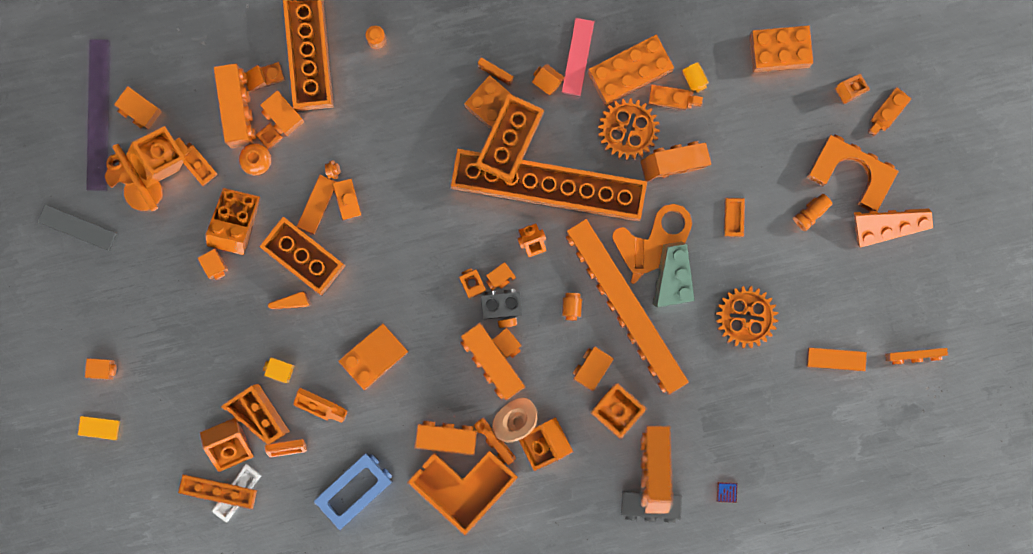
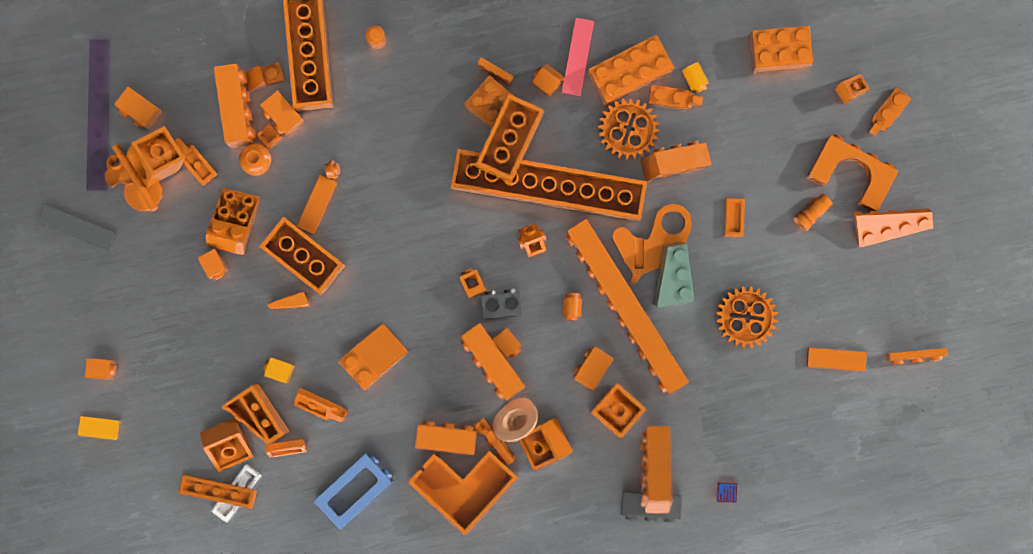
(346, 199): orange tile -> none
(499, 277): orange brick -> none
(507, 322): orange tile -> none

